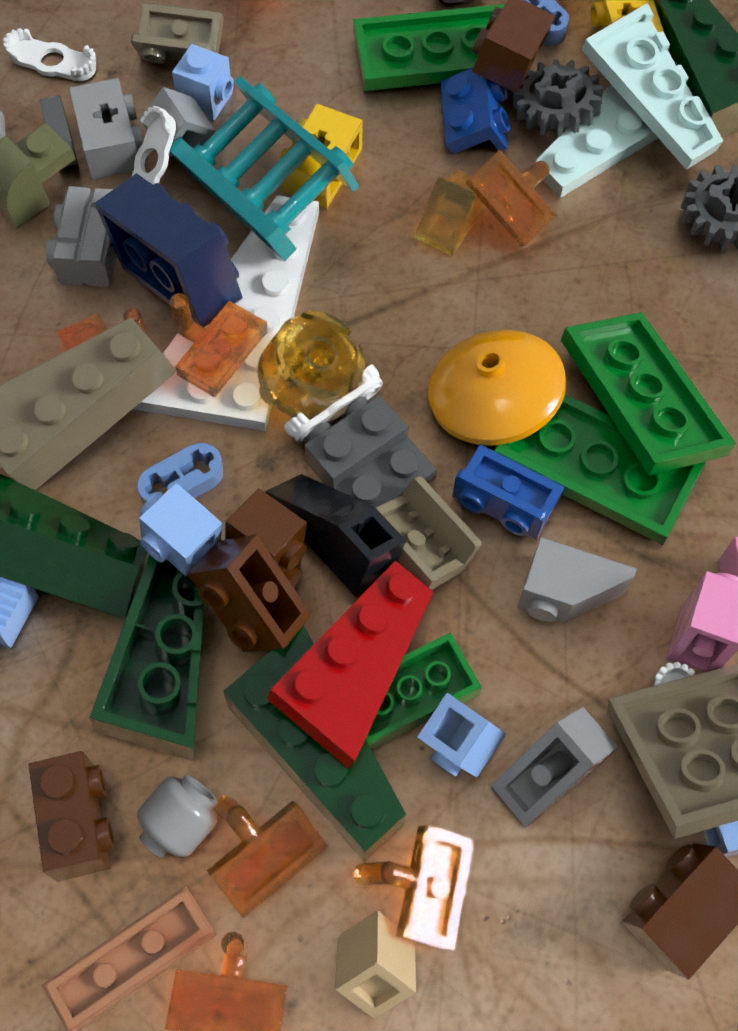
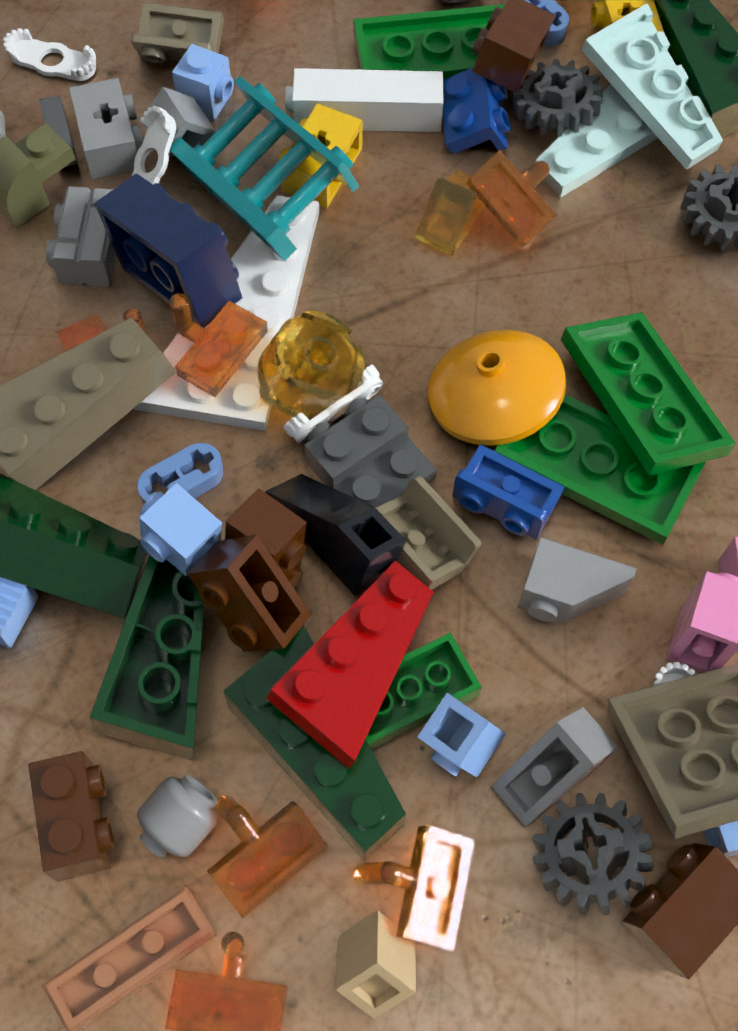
(378, 97): none -> white brick
(613, 847): none -> dark grey gear

